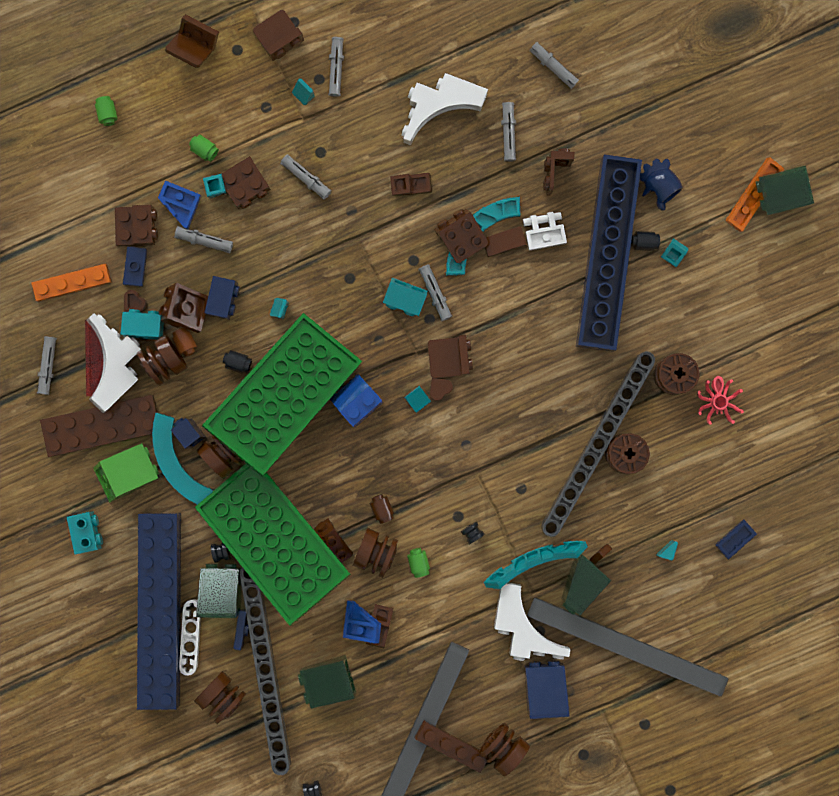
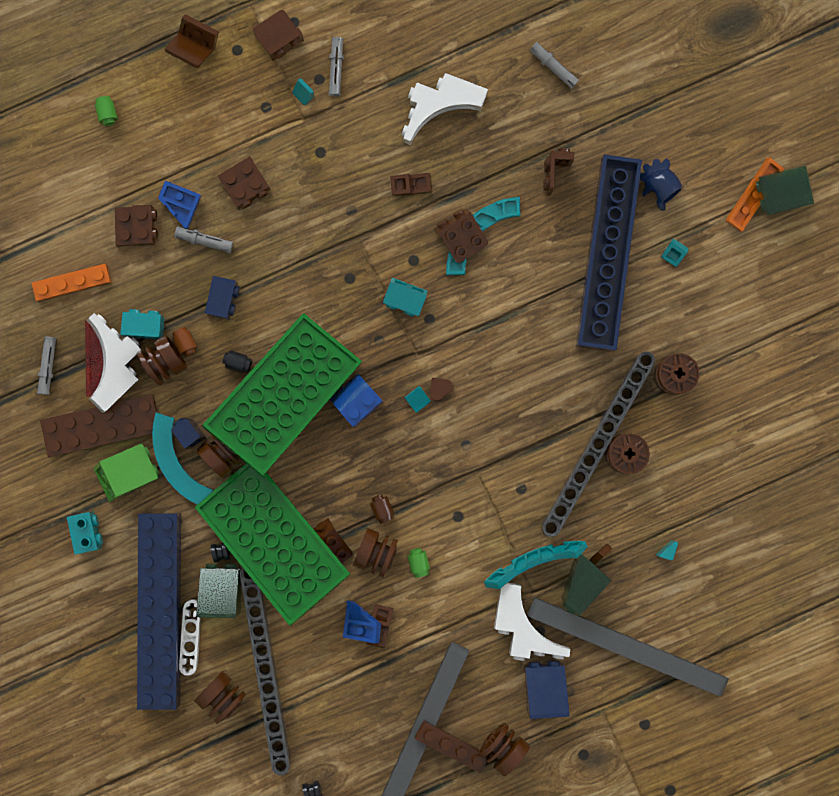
(133, 301): reddish brown tile -> none
(135, 266): dark blue plate -> none
(183, 307): reddish brown plate -> none
(203, 148): bright green brick -> none
(214, 186): teal slope -> none
(242, 630): dark blue plate -> none
(279, 308): teal slope -> none
(300, 172): light grey pin -> none
(327, 682): clear green slope -> none
(445, 312): light grey pin -> none
(449, 357): reddish brown bracket -> none
(472, 532): black wheel -> none
(505, 241): reddish brown slope -> none
(509, 131): light grey pin -> none
(544, 237): white plate -> none
(645, 241): black brick -> none
(719, 401): coral animal -> none
(735, 539): dark blue plate -> none

